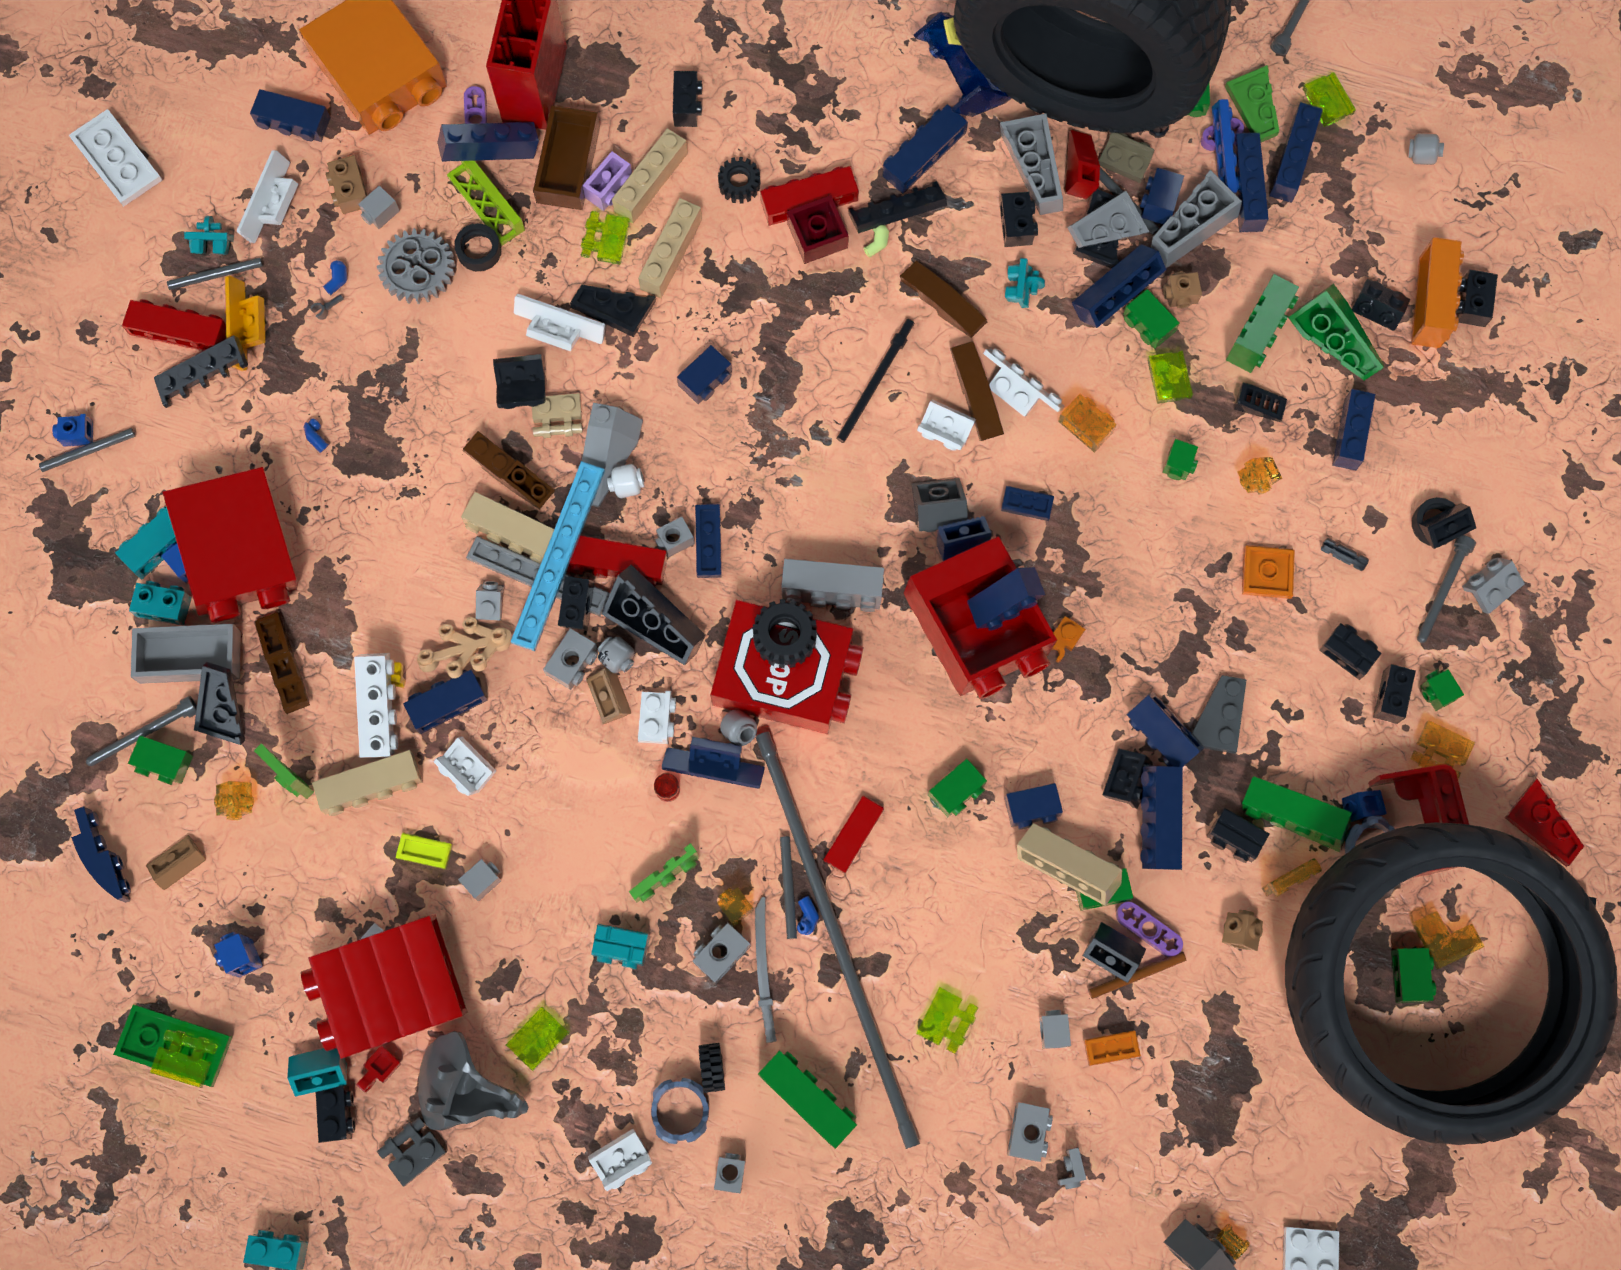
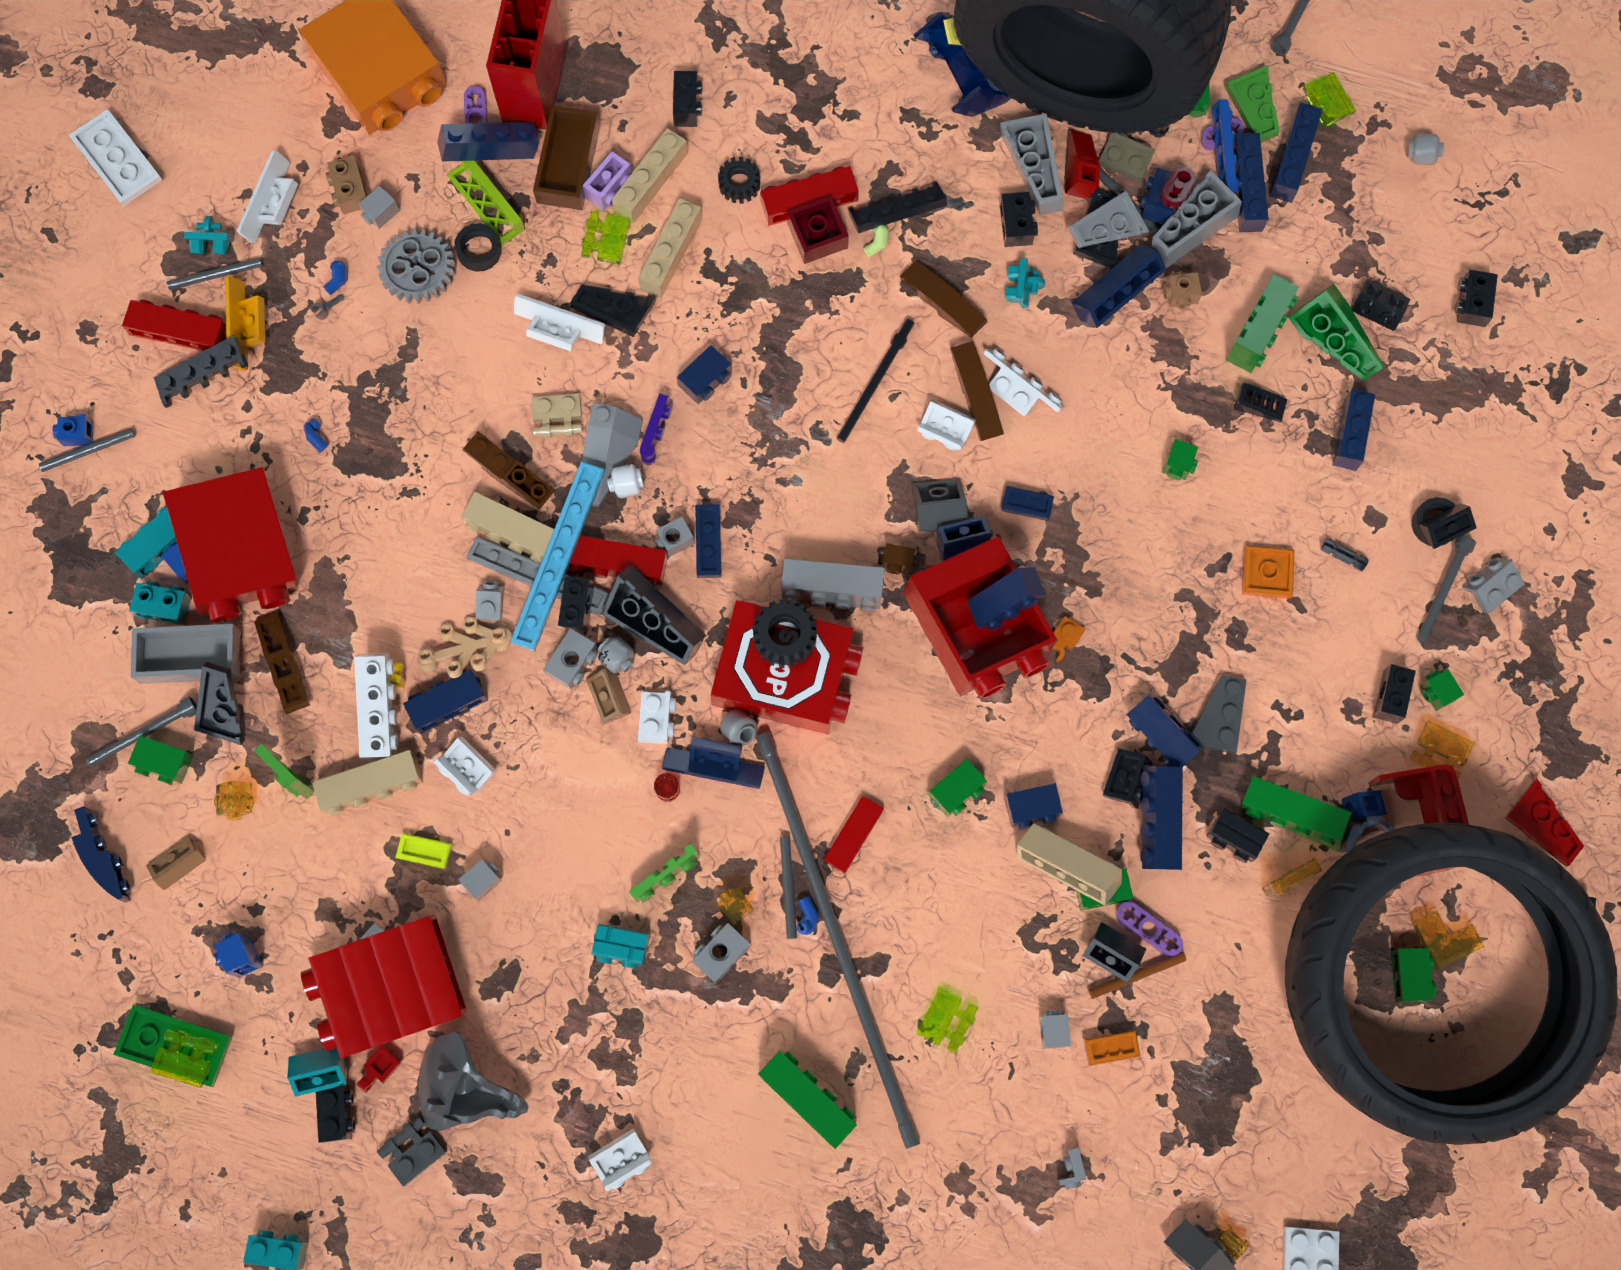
(290, 115): dark blue brick -> none
(519, 381): black bracket -> none
(537, 1038): clear neon green plate -> none
(655, 430): none -> dark purple plate
(657, 1095): sand blue piece -> none
(711, 1067): black tyre -> none
(723, 1184): light grey brick -> none
(765, 1002): light grey sword -> none
(897, 559): none -> reddish brown brick
(924, 149): dark blue brick -> none
(1019, 1145): light grey brick -> none
(1087, 422): clear yellow brick -> none
(1150, 319): green brick -> none
(1169, 377): clear neon green plate -> none
(1177, 187): none -> dark red plate
(1242, 930): medium nougat brick -> none
(1259, 475): clear yellow brick -> none
(1350, 650): black brick -> none
(1437, 292): orange piece -> none

